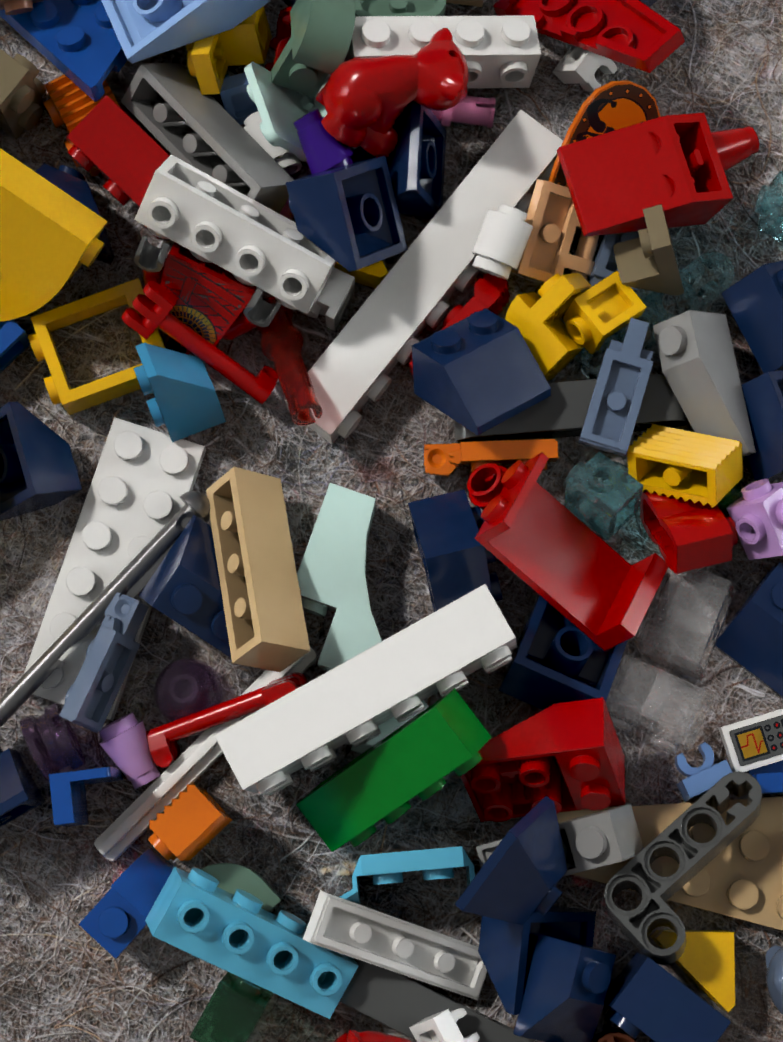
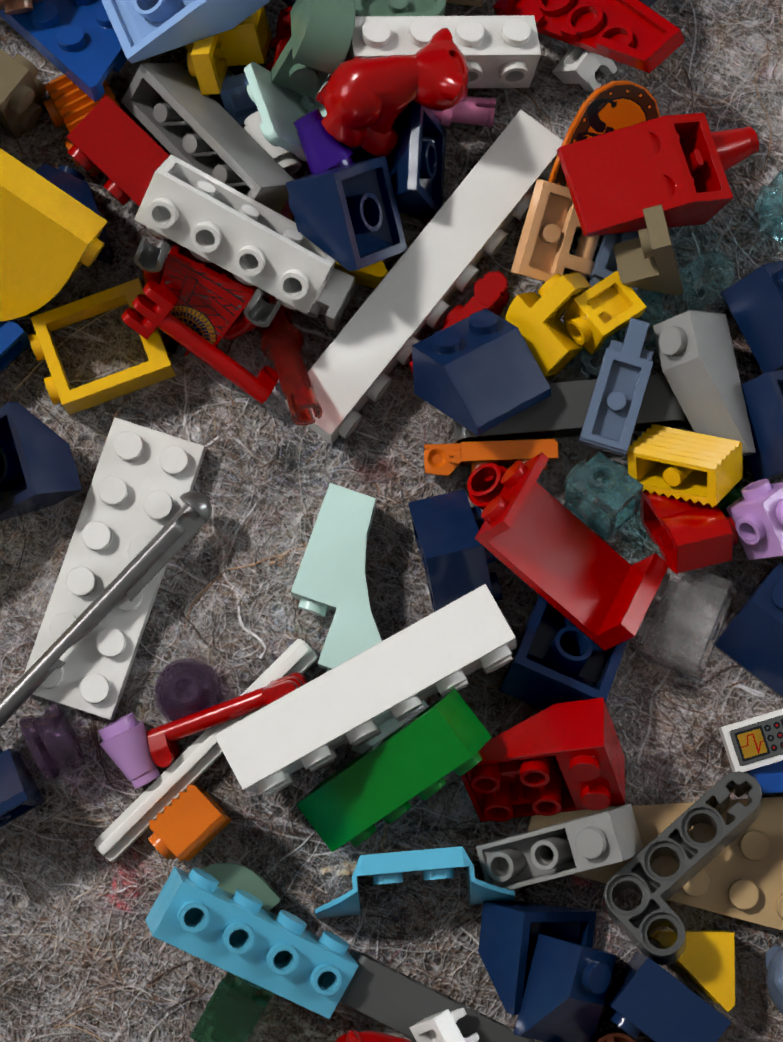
(69, 793): blue panel -> none
(105, 664): sand blue hinge -> none
(123, 910): blue brick -> none
(181, 391): dark azure slope -> none
(189, 586): dark blue slope -> none
(257, 570): tan brick -> none
(396, 945): white tile -> none
(501, 241): white brick -> none
(521, 870): dark blue slope -> none
(657, 705): clear brick -> none
(700, 778): medium blue tile -> none

